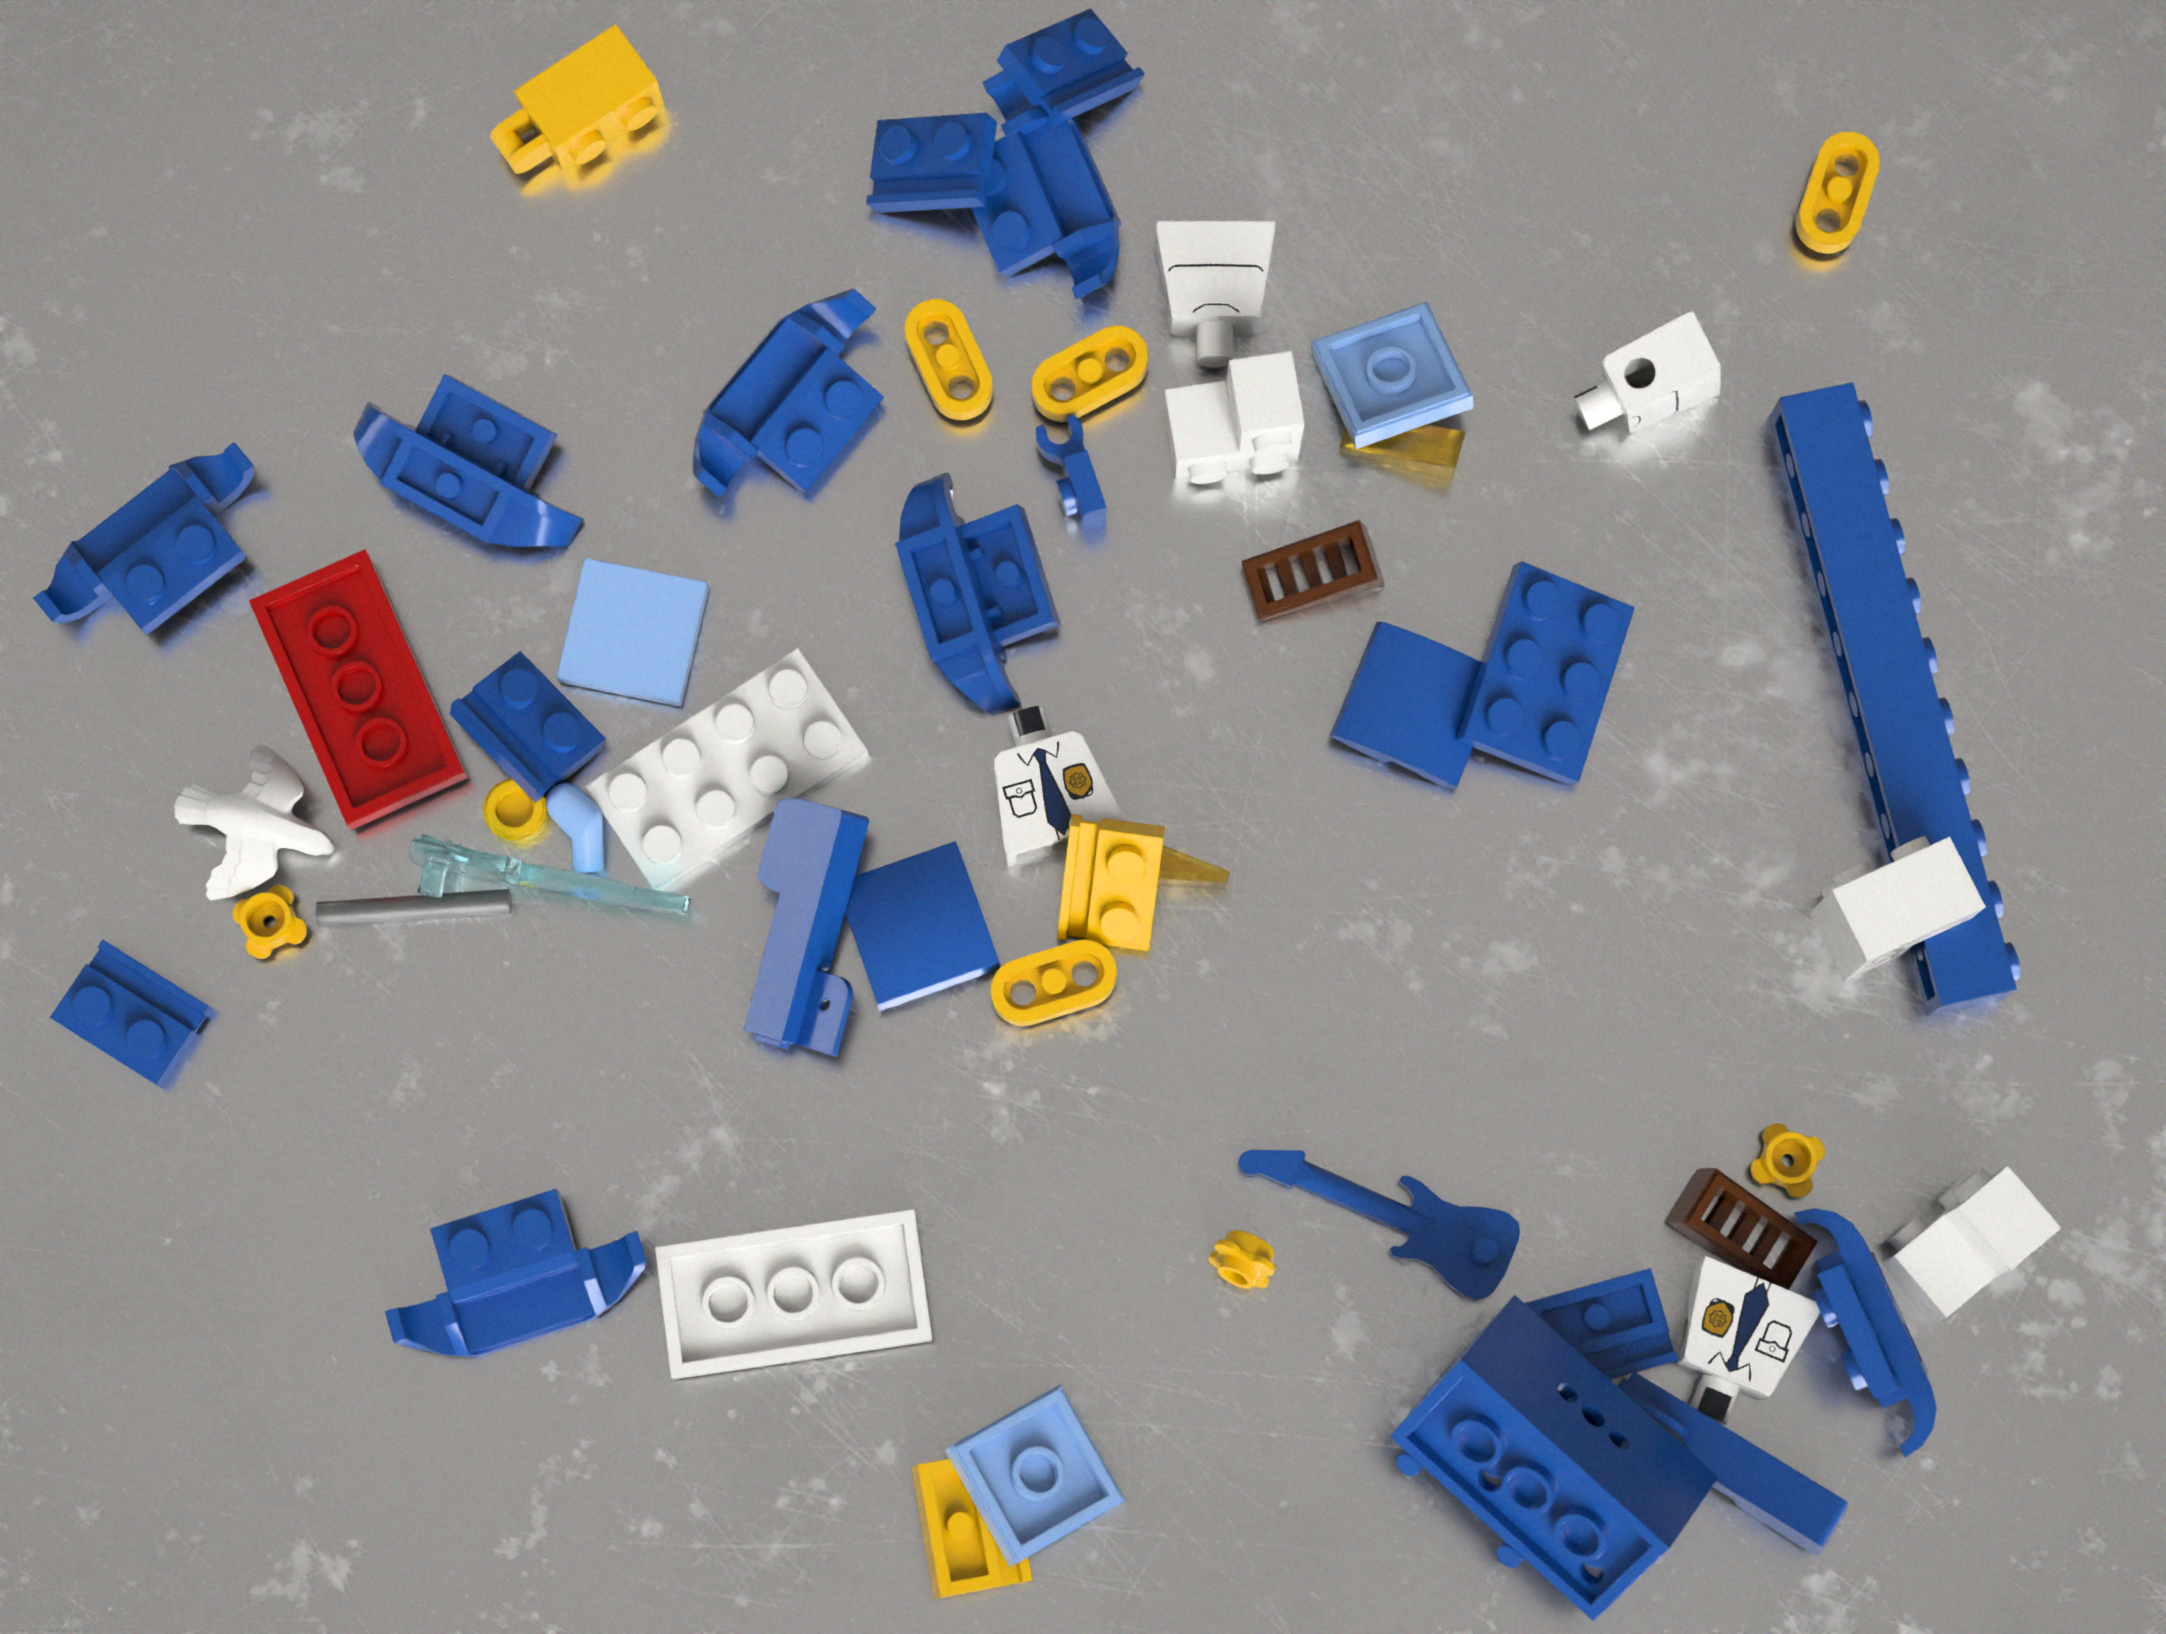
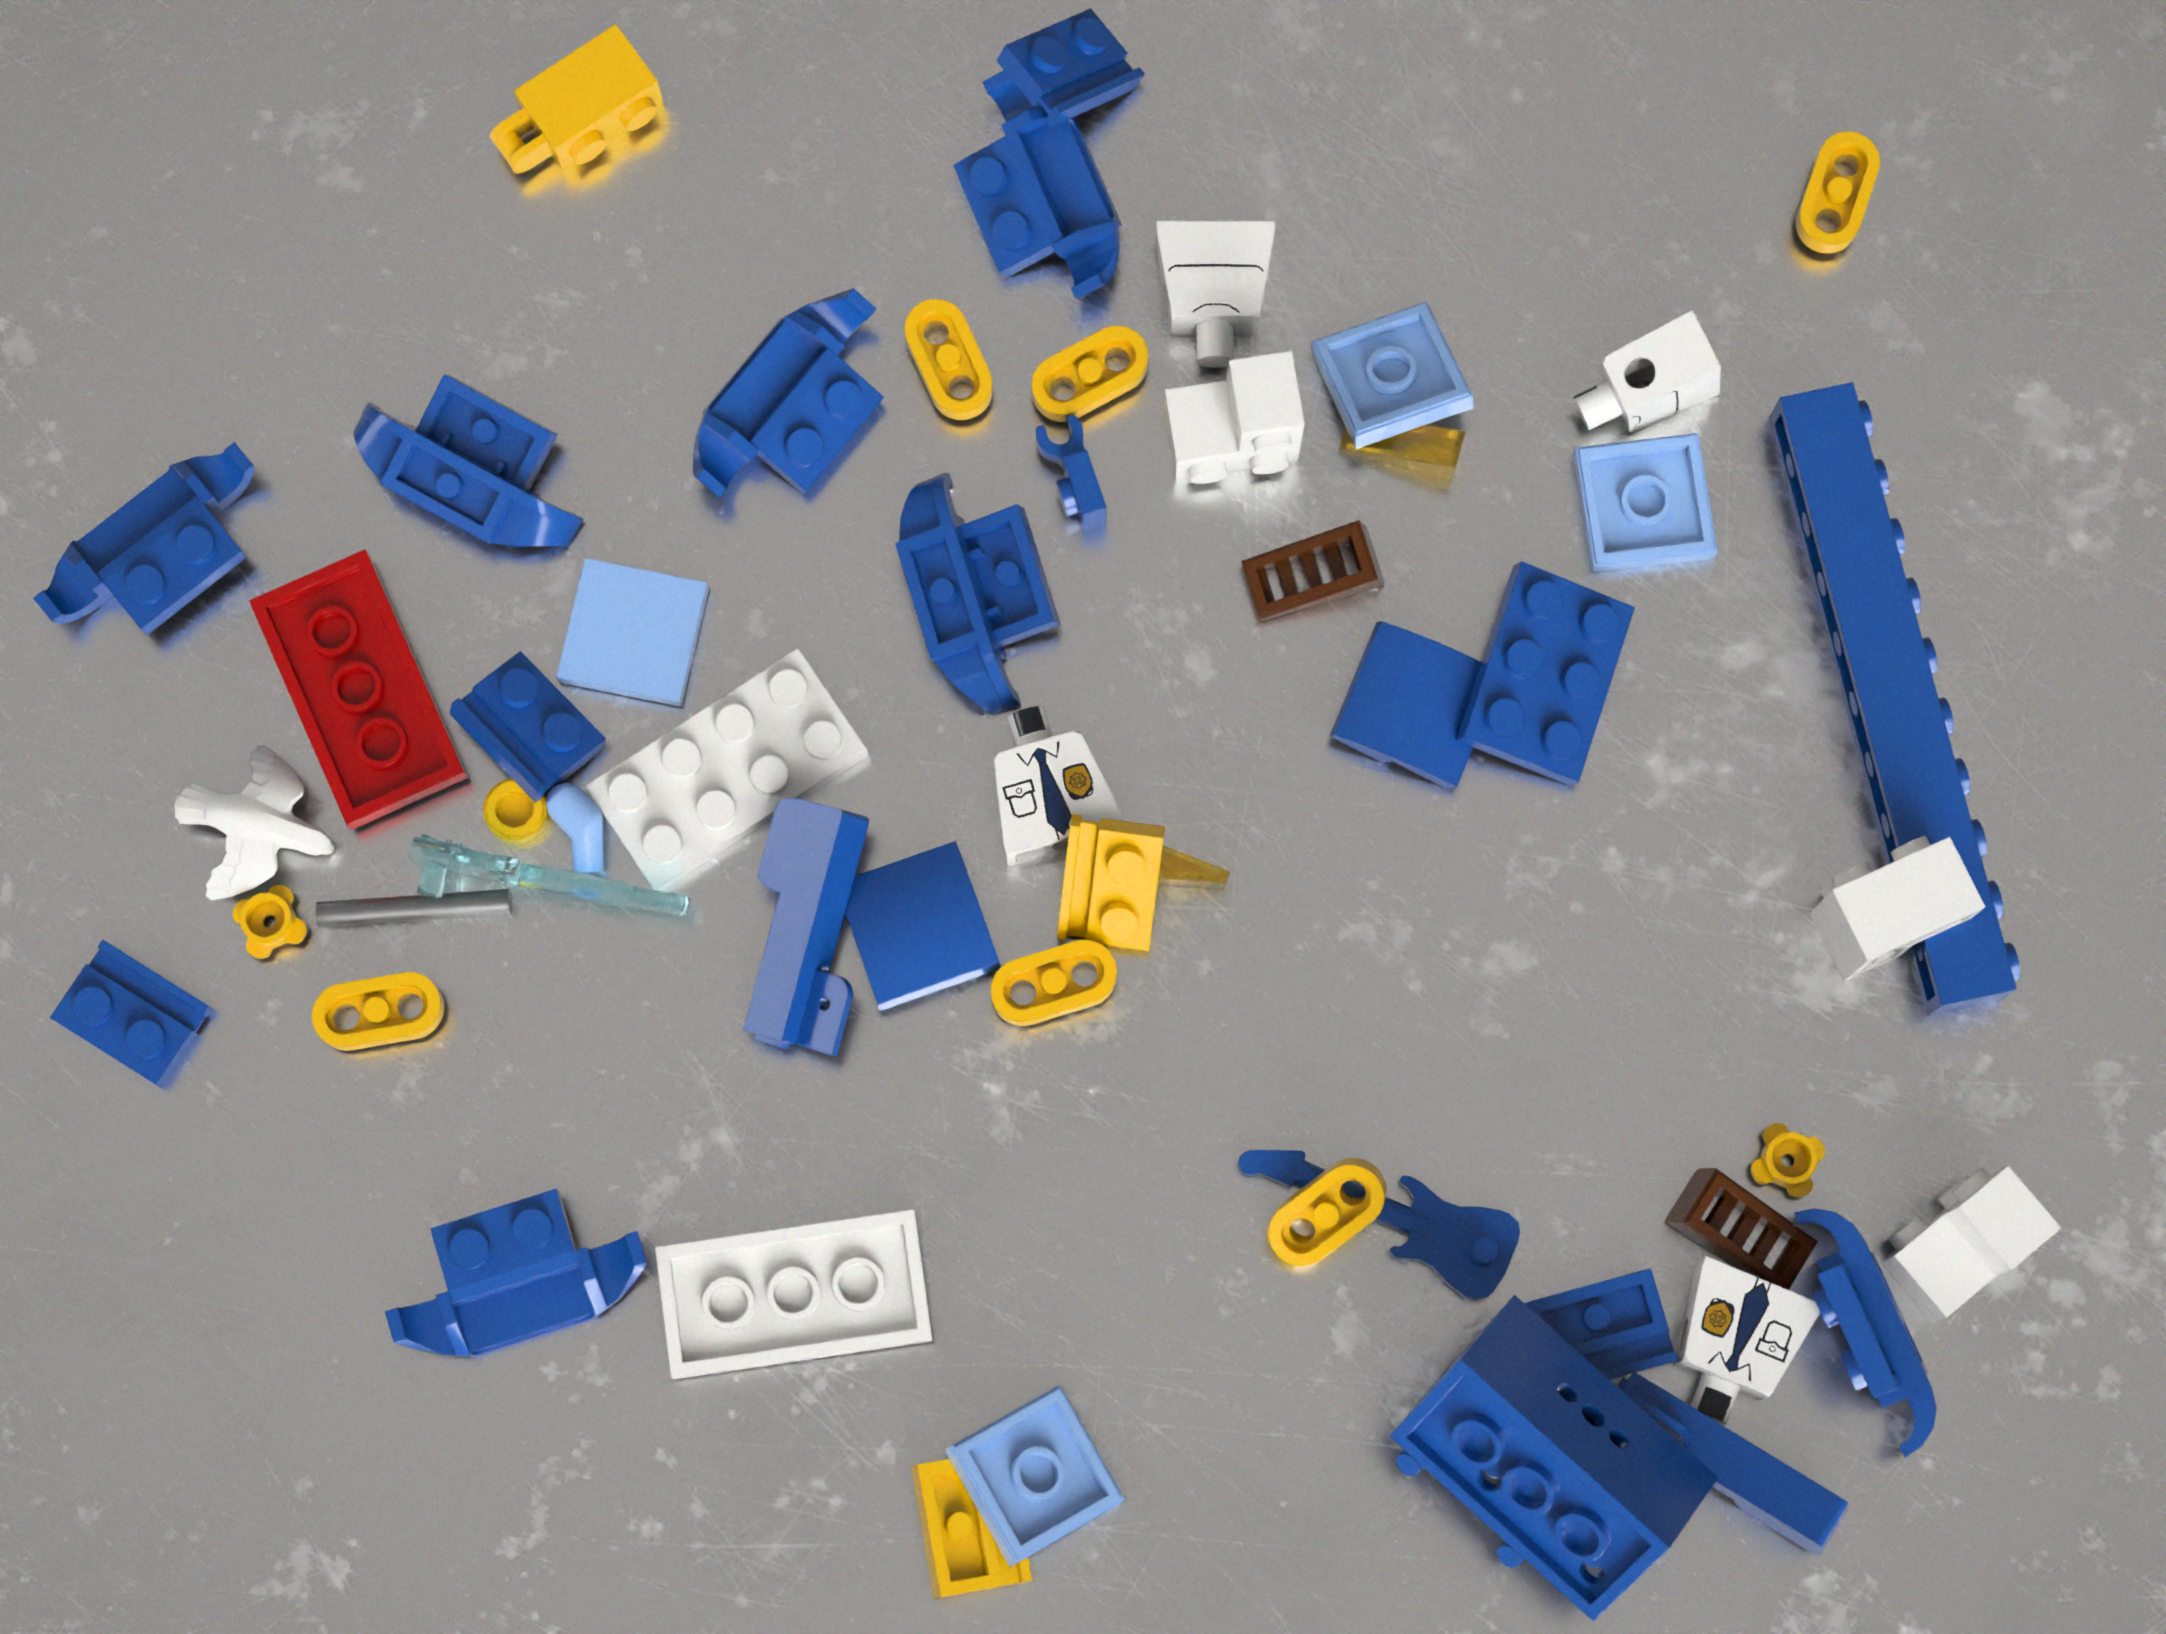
(379, 1009): none -> yellow plate
(931, 162): blue plate -> none
(1243, 1259): yellow plate -> none
(1329, 1210): none -> yellow plate
(1644, 502): none -> light blue tile

